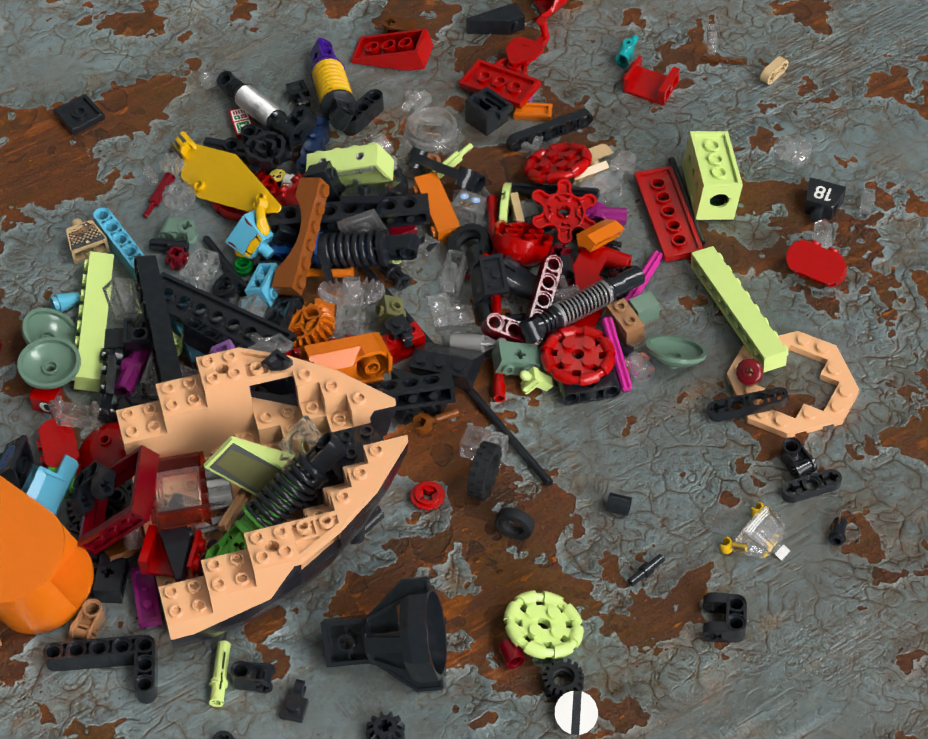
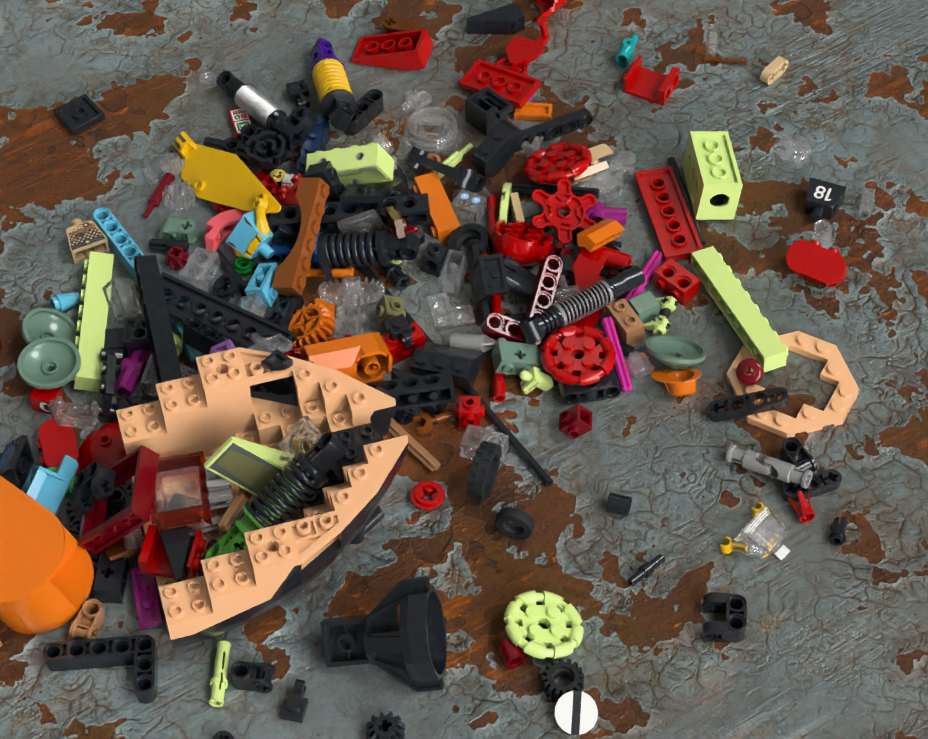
(221, 227): none -> coral arch
(396, 223): none -> reddish brown plate
(414, 447): none -> medium nougat axle
(433, 259): none -> black brick
(469, 411): none -> red brick
(497, 148): none -> black brick
(575, 421): none -> dark red brick
(660, 323): none -> yellowish green piece
(676, 281): none -> red brick
(678, 381): none -> orange piece
(765, 465): none -> light grey piece
(806, 513): none -> red piece

